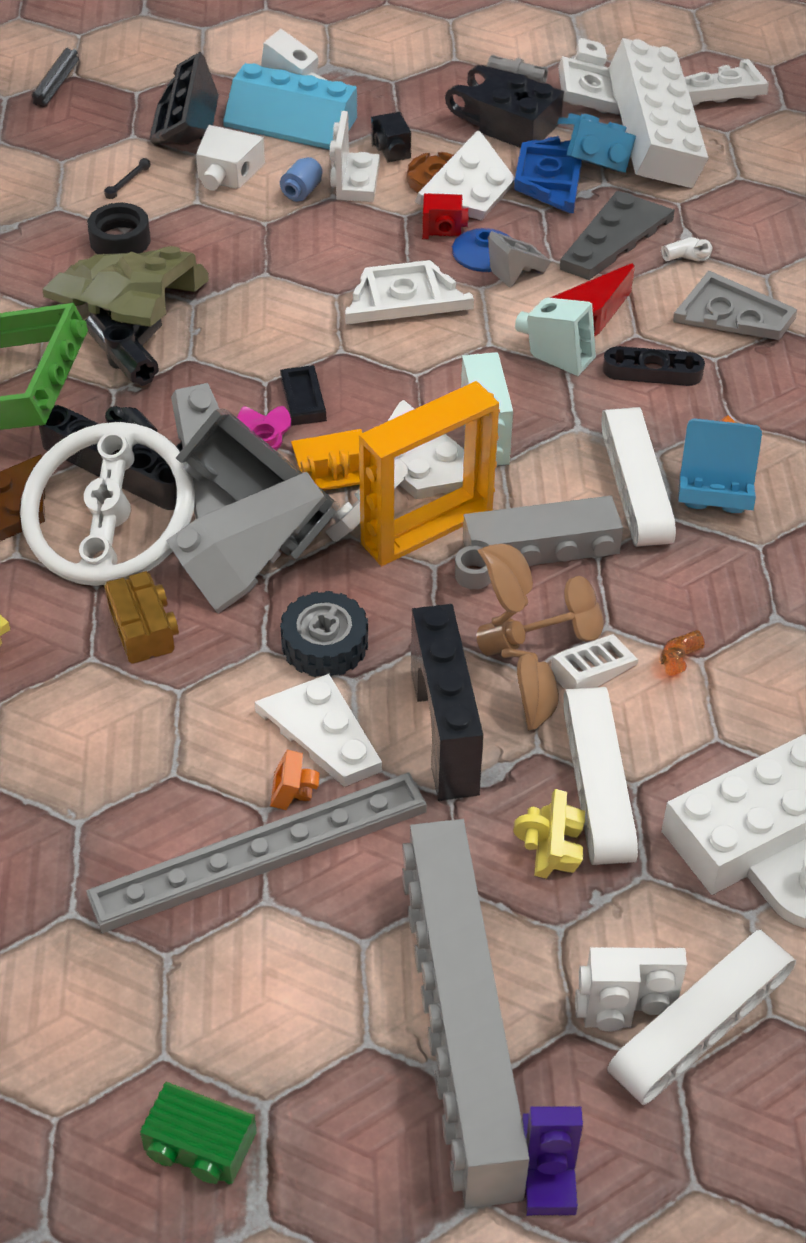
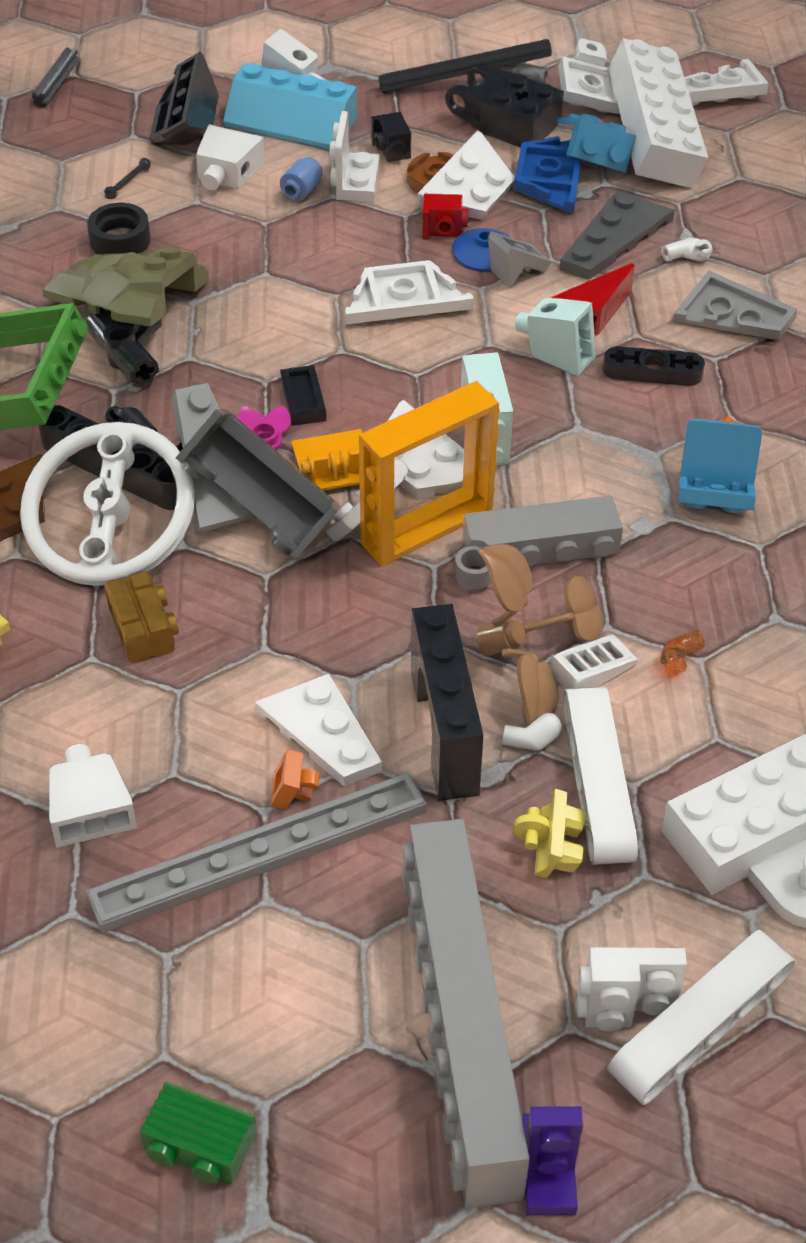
(87, 798): none -> white torso
(237, 541): light grey wedge -> none
(324, 633): black wheel -> none
(462, 65): none -> black axle
(536, 735): none -> white arm
(638, 477): white beam -> none

